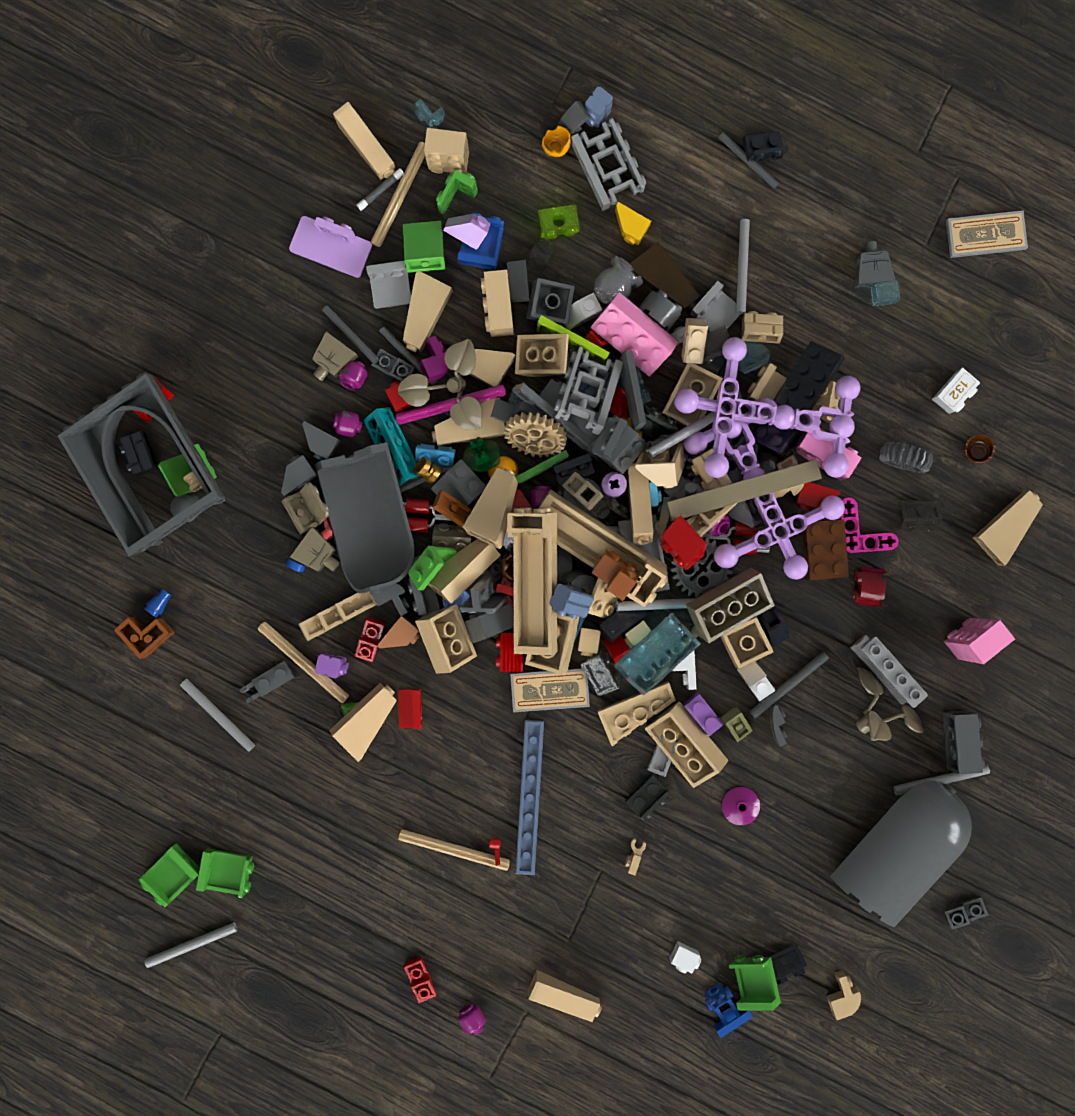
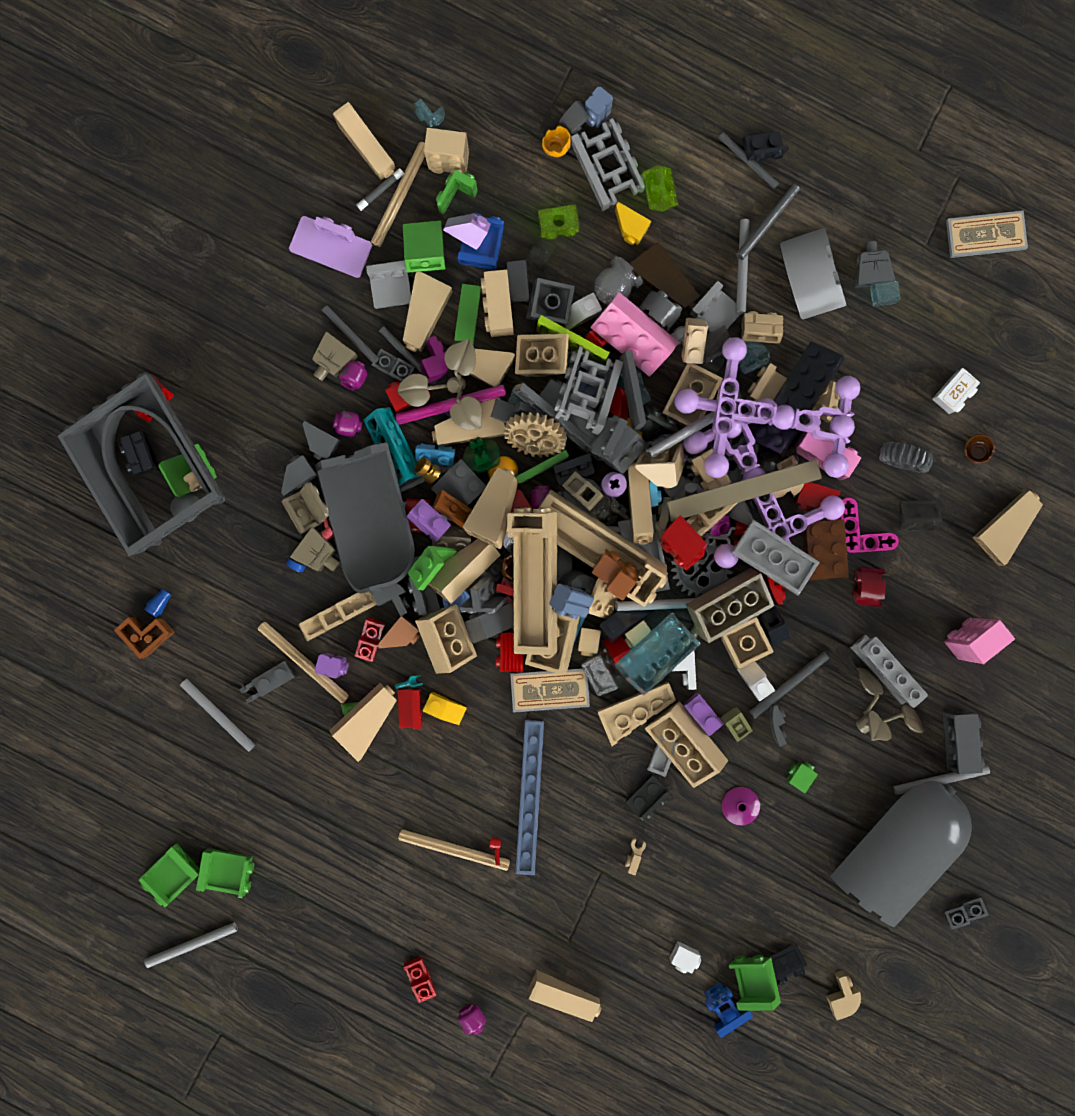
(411, 682): none -> teal hand
(428, 520): none -> medium lavender brick
(444, 708): none -> yellow slope
(467, 313): none -> bright green tile
(660, 188): none -> clear neon green brick
(768, 221): none -> dark grey piece
(775, 557): none -> light grey tile
(776, 591): none -> red slope
(801, 776): none -> bright green brick
(811, 274): none -> light grey panel

